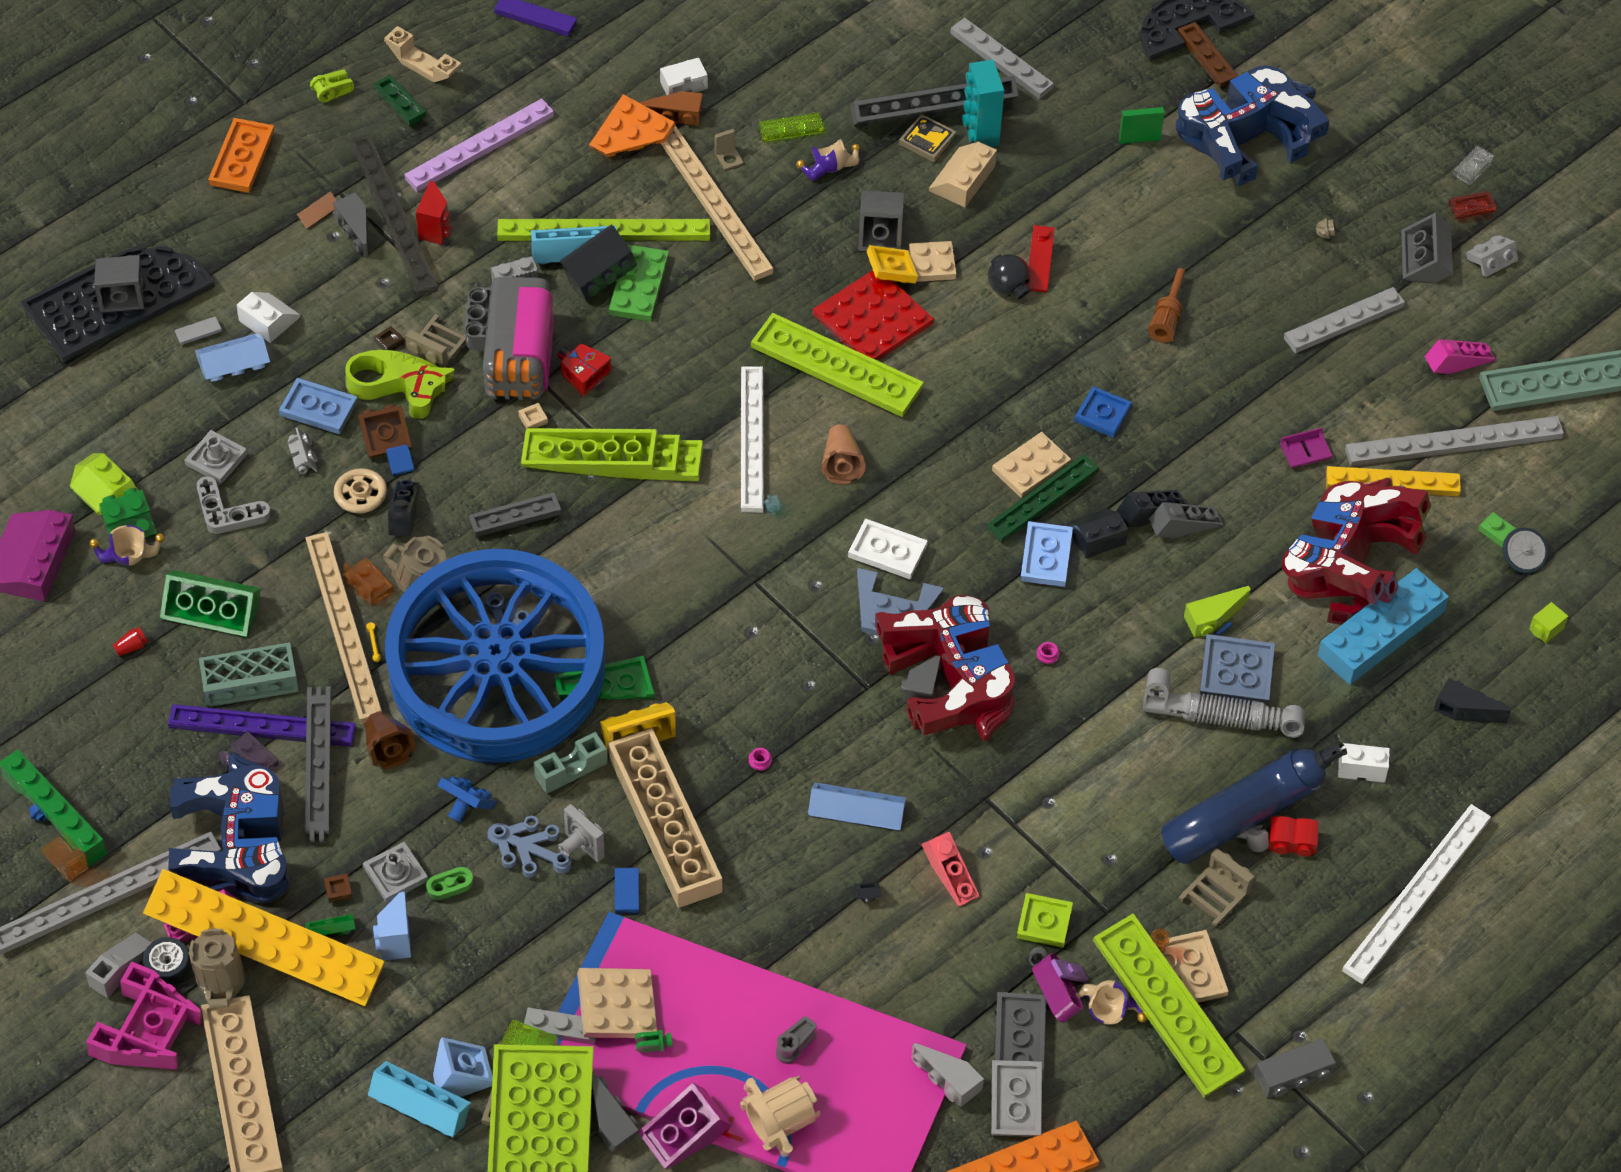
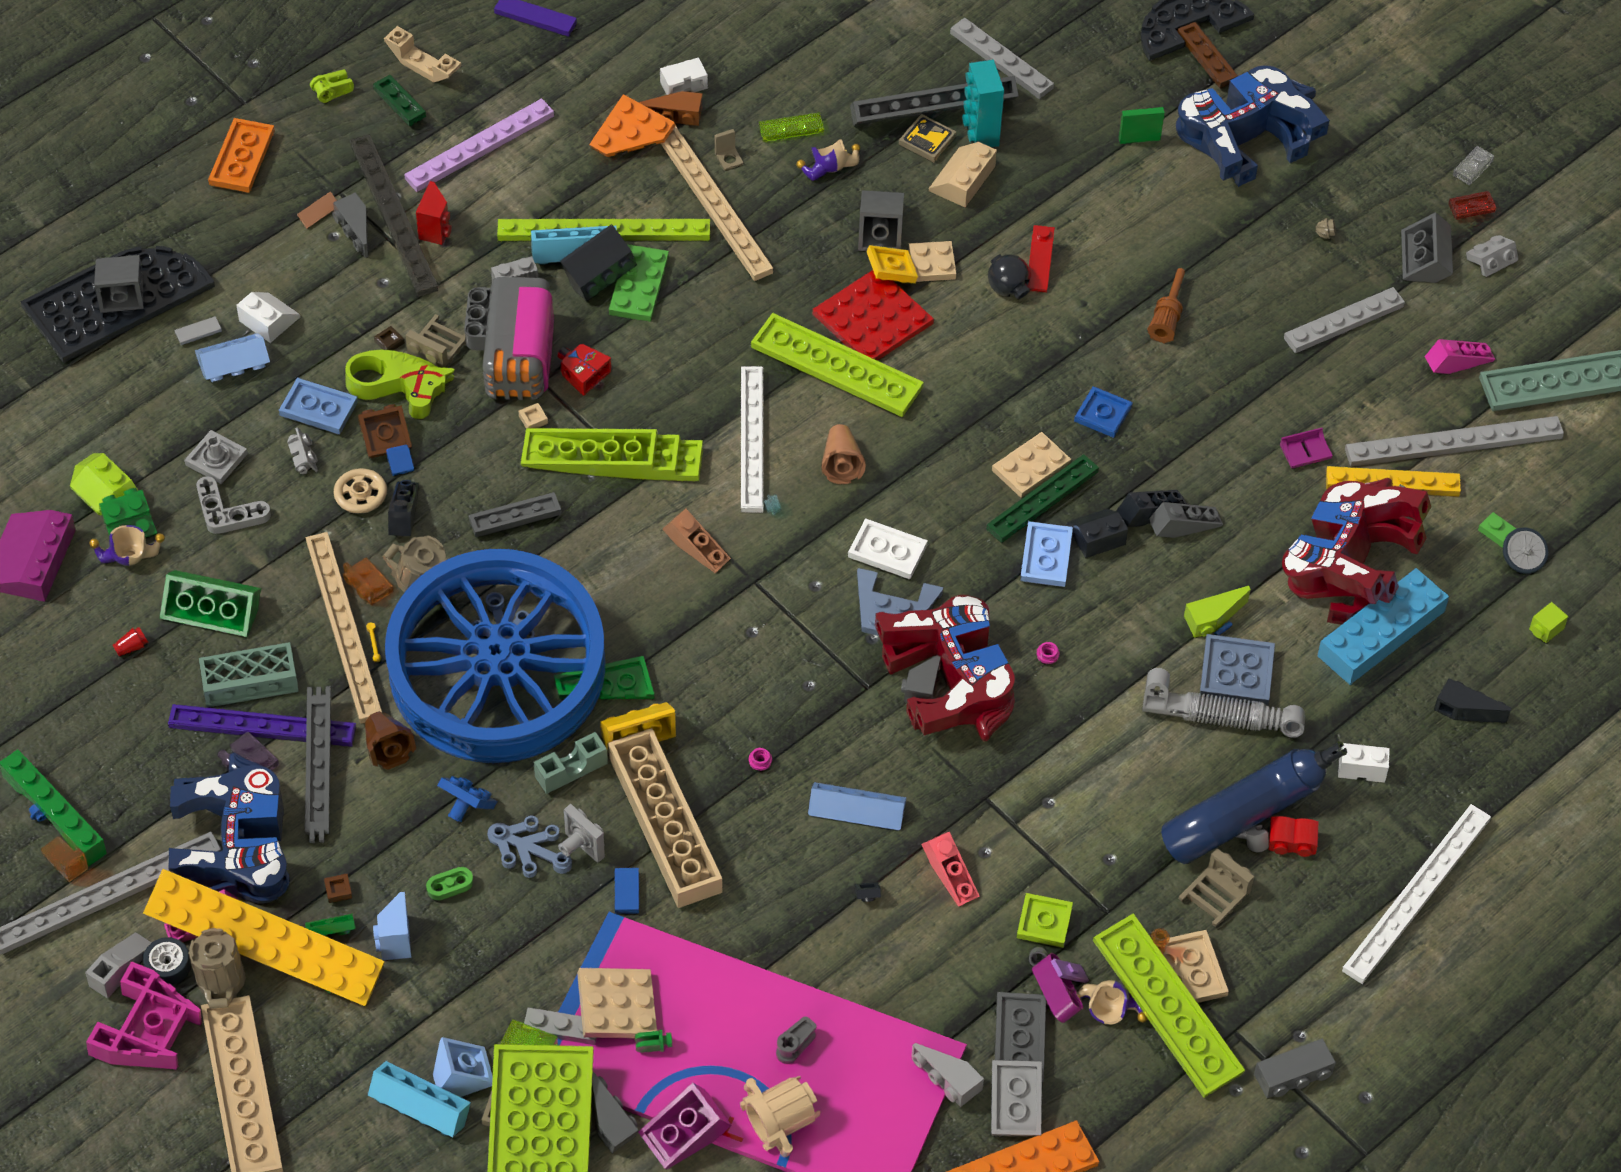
(395, 872): light grey plate -> none
(696, 541): none -> nougat slope

